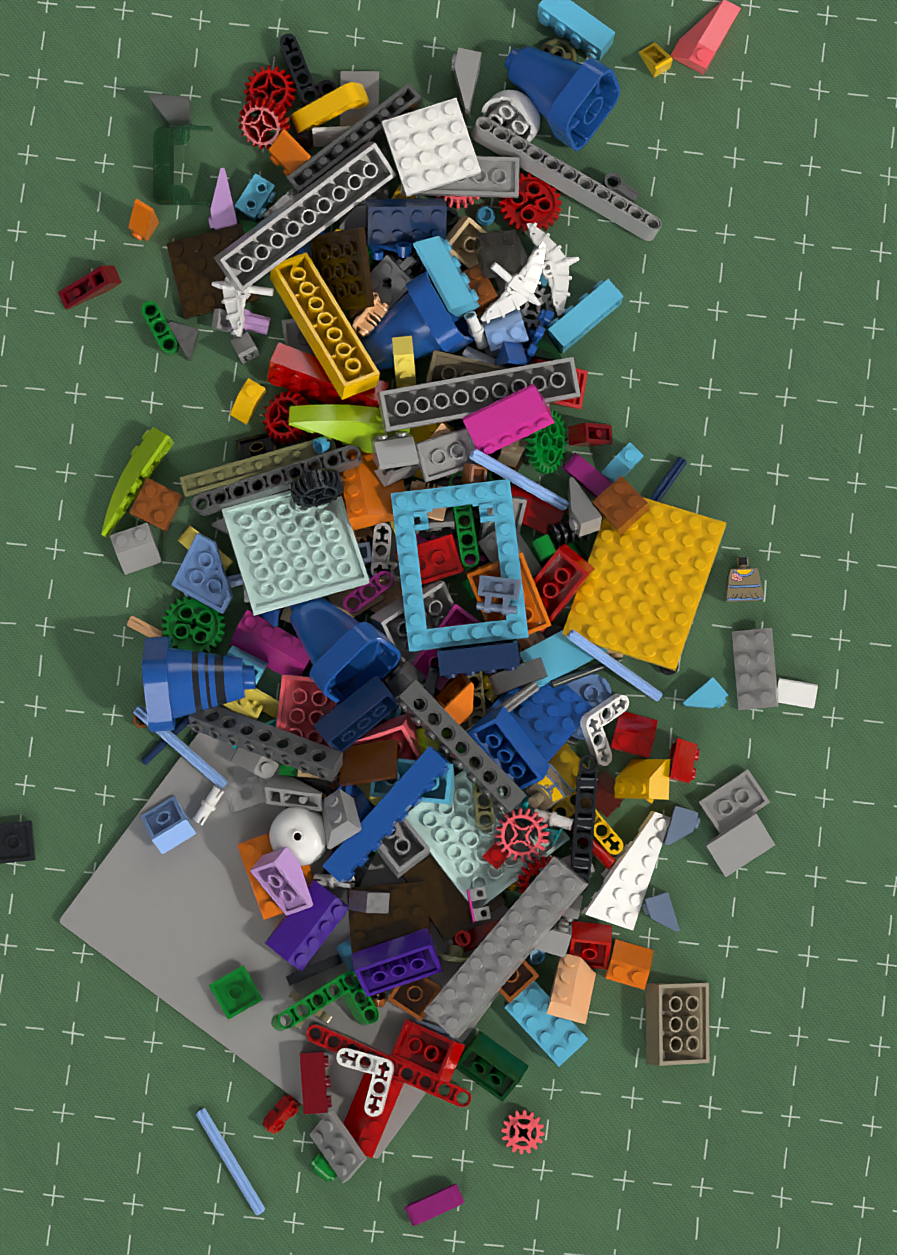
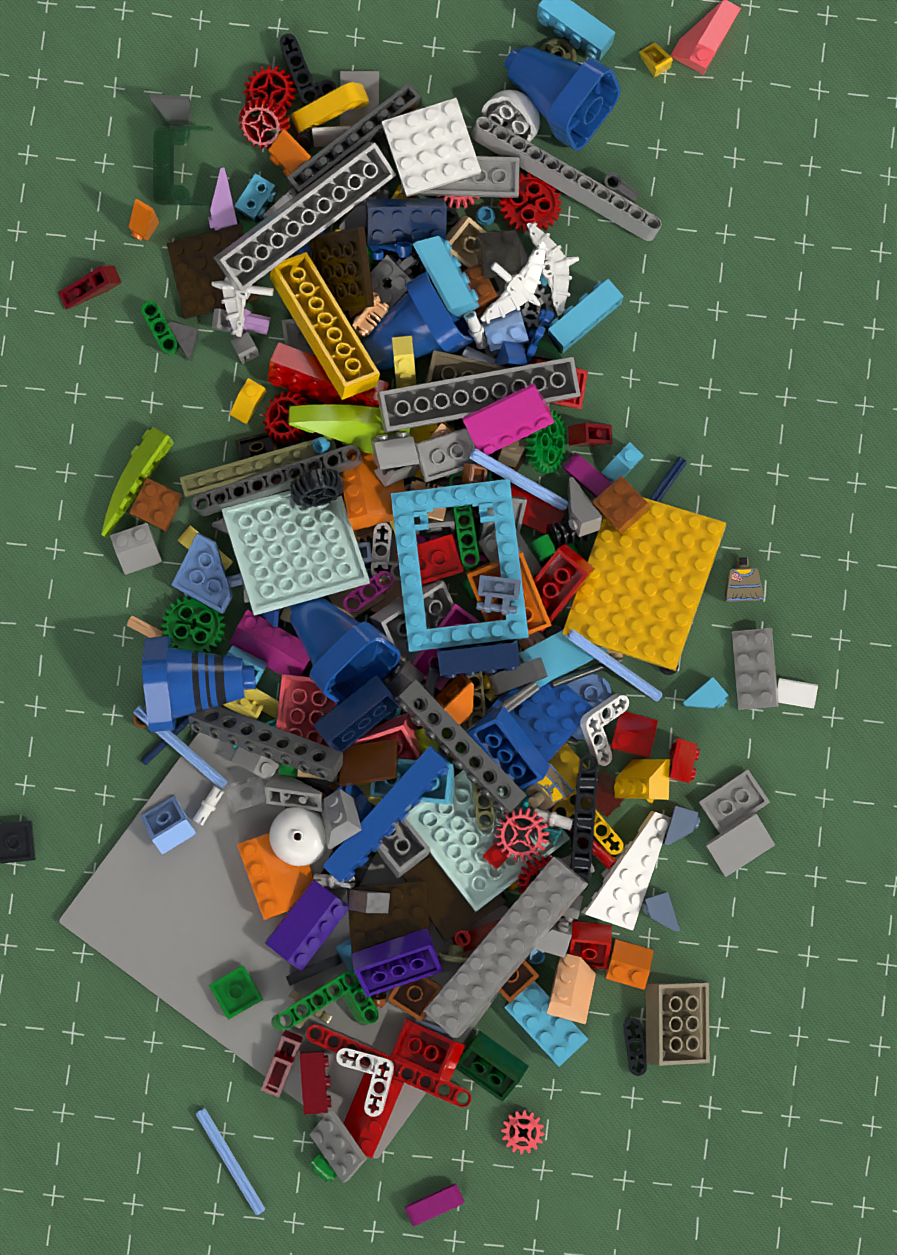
(276, 1121): red hinge -> none
(281, 1063): none -> dark red slope
(283, 880): lavender slope -> none
(466, 70): light grey slope -> none
(472, 897): flat silver piece -> none
(631, 1062): none -> black beam

